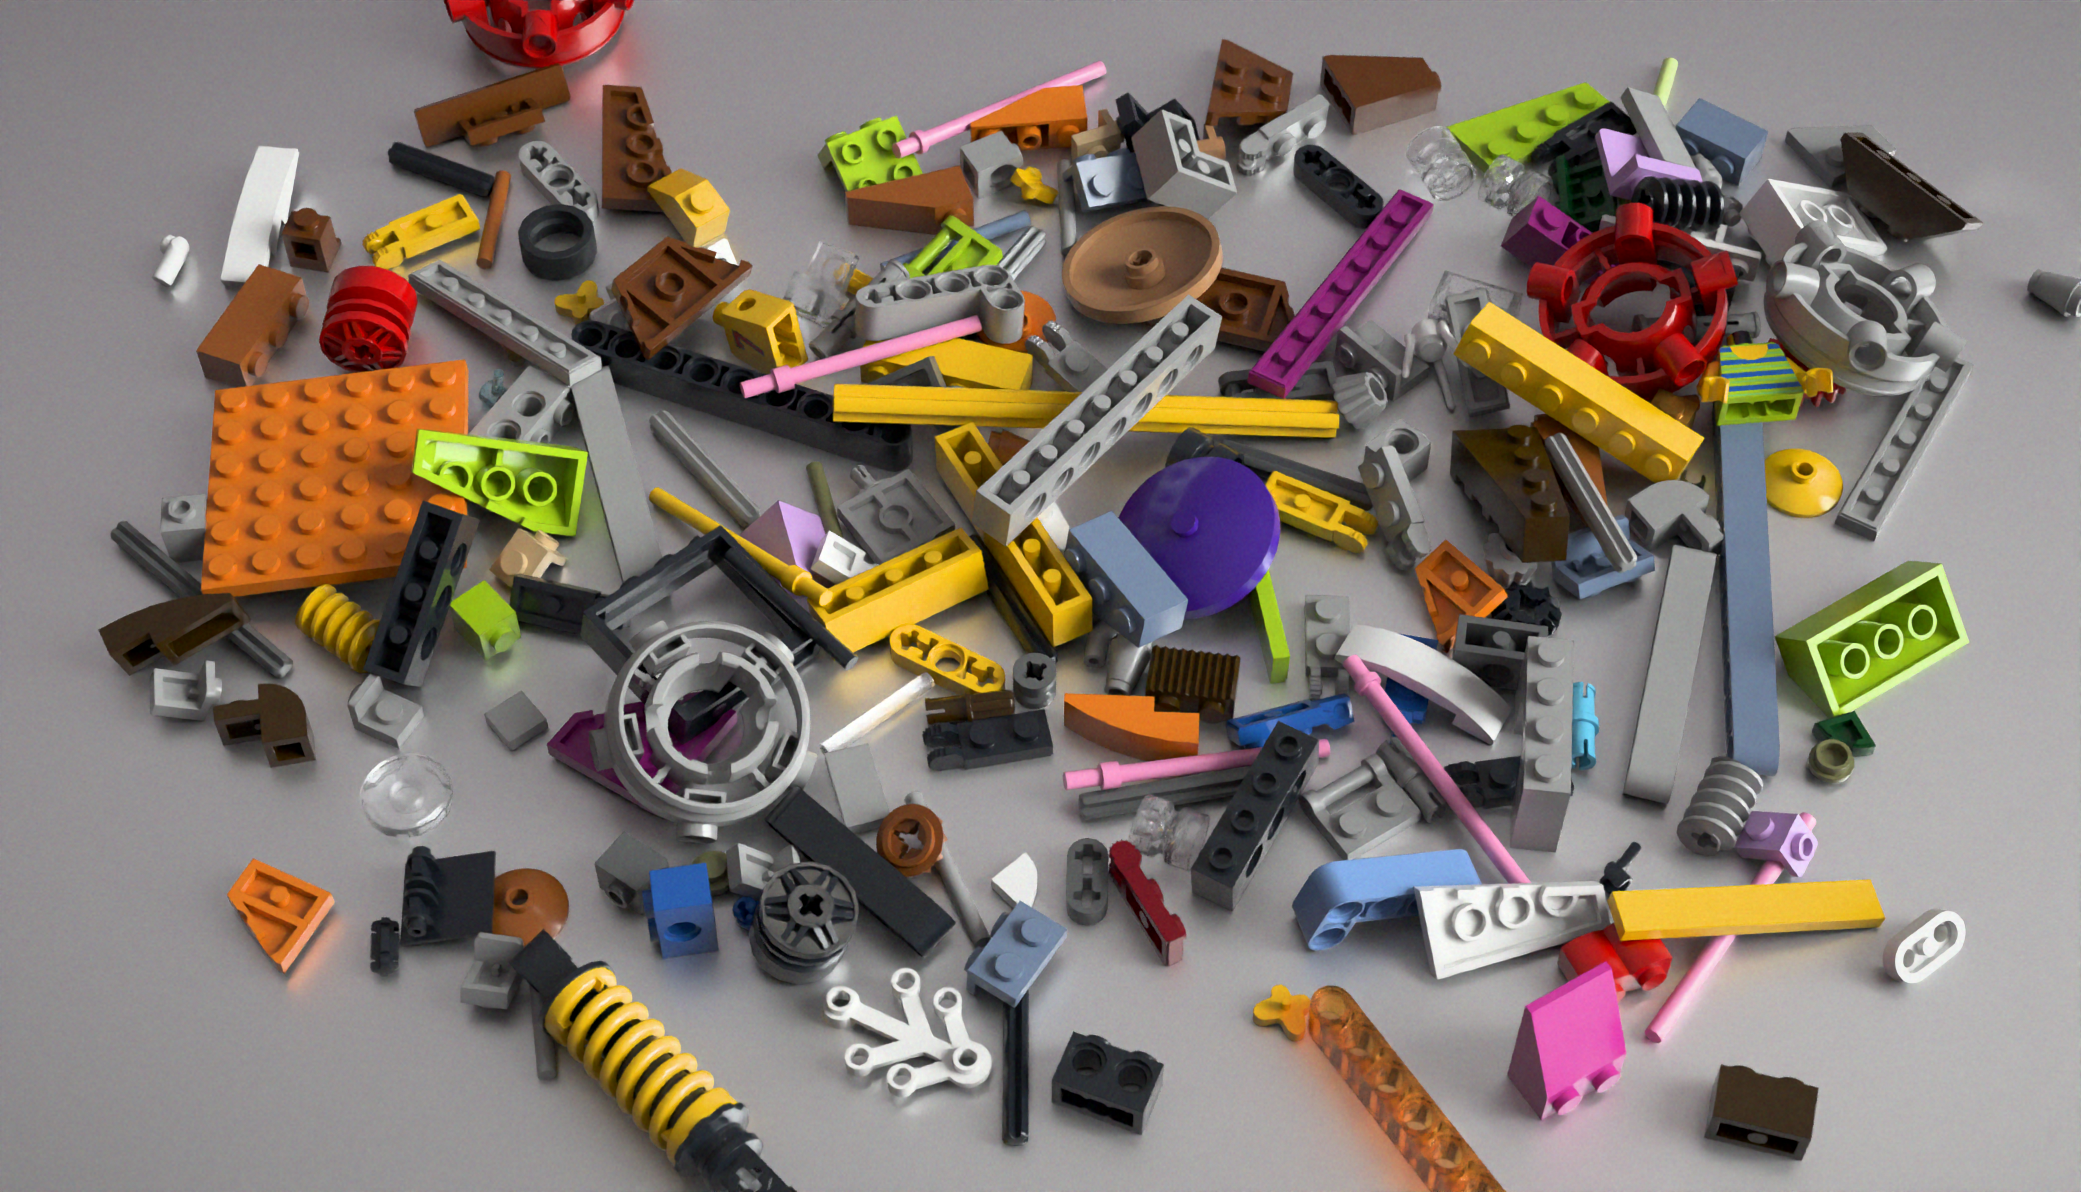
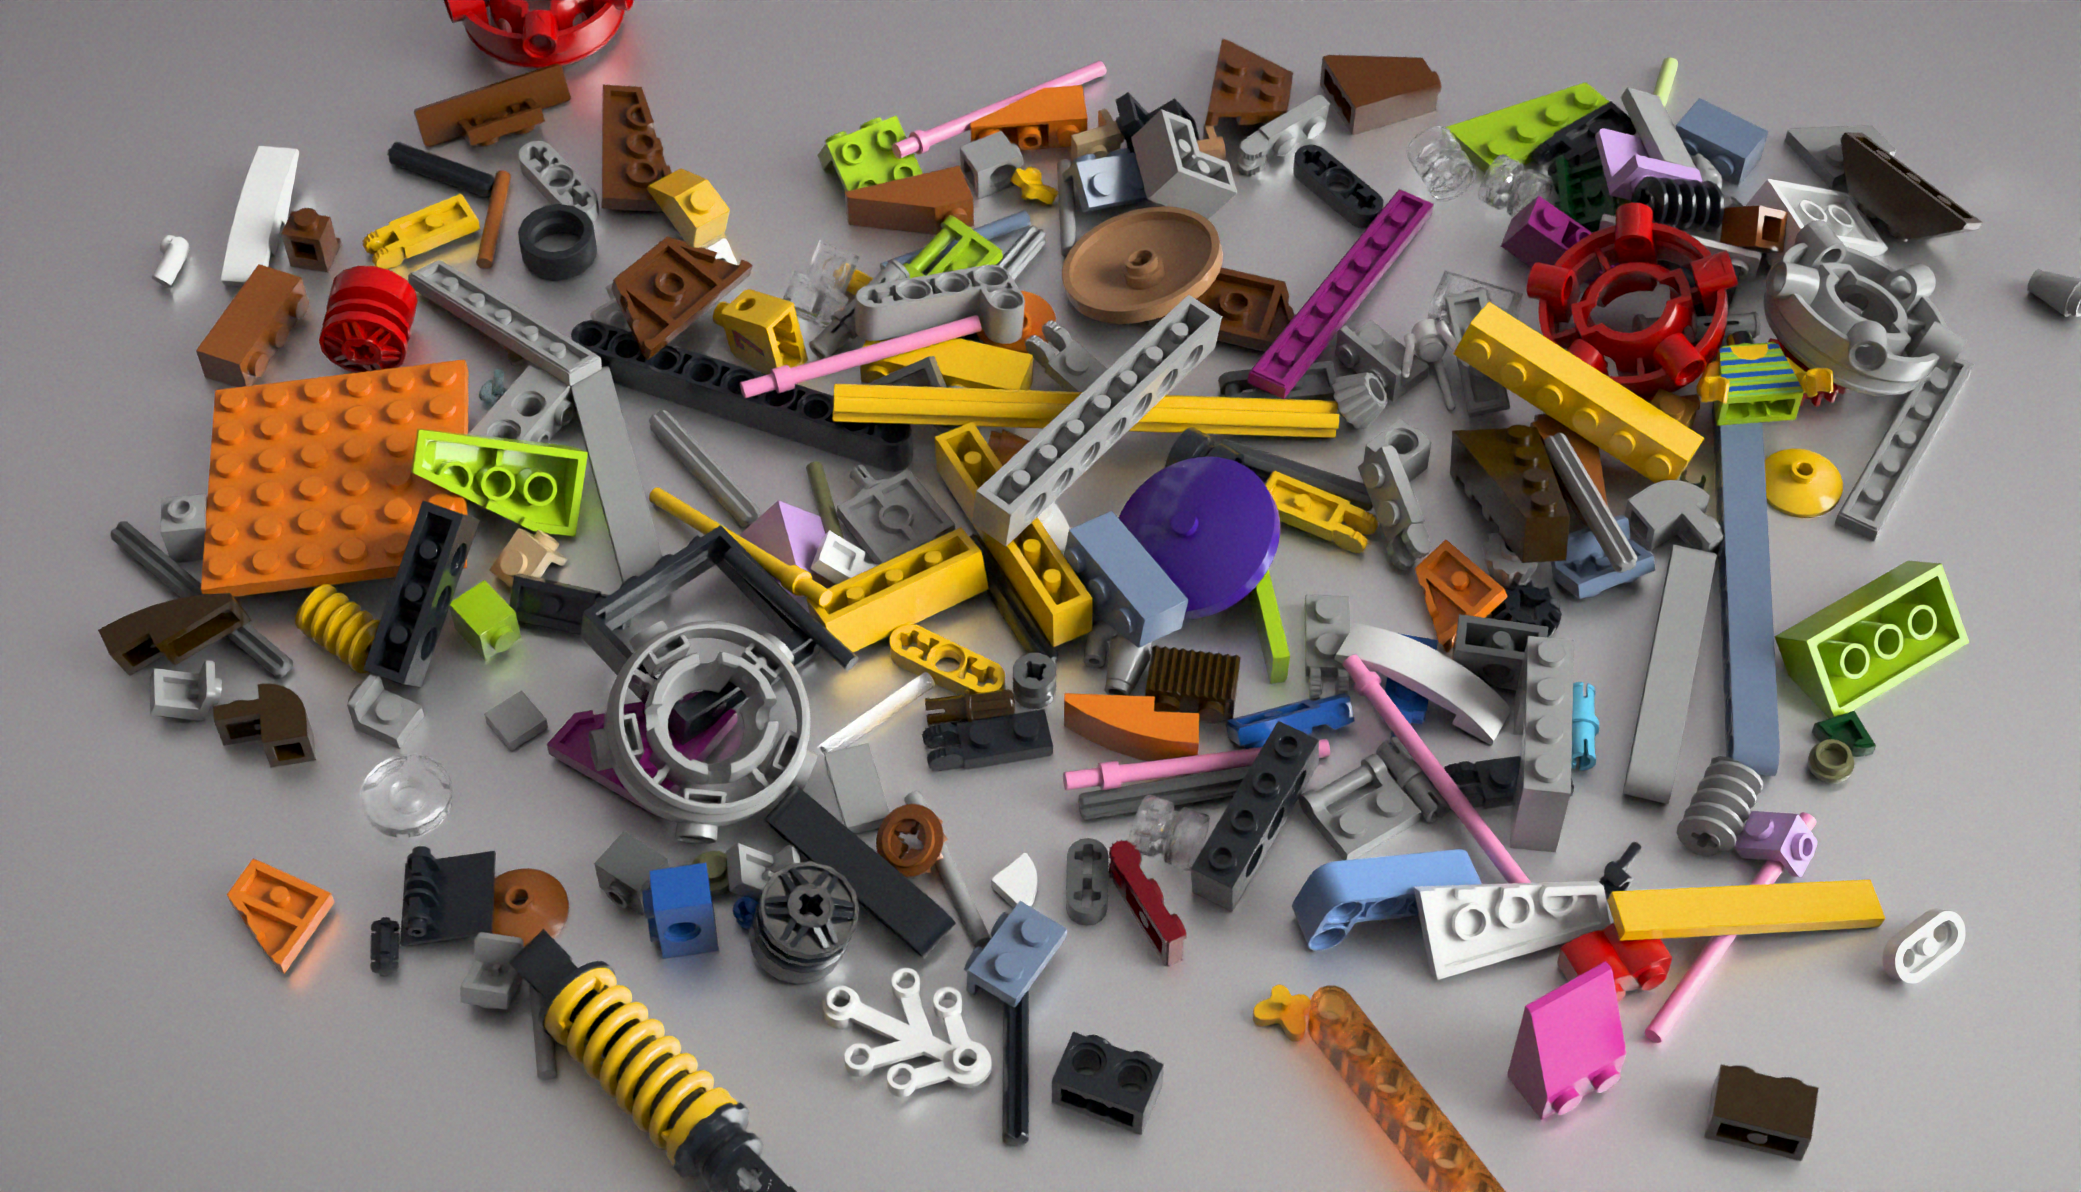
(580, 304): yellow piece -> none
(1754, 228): none -> dark orange brick

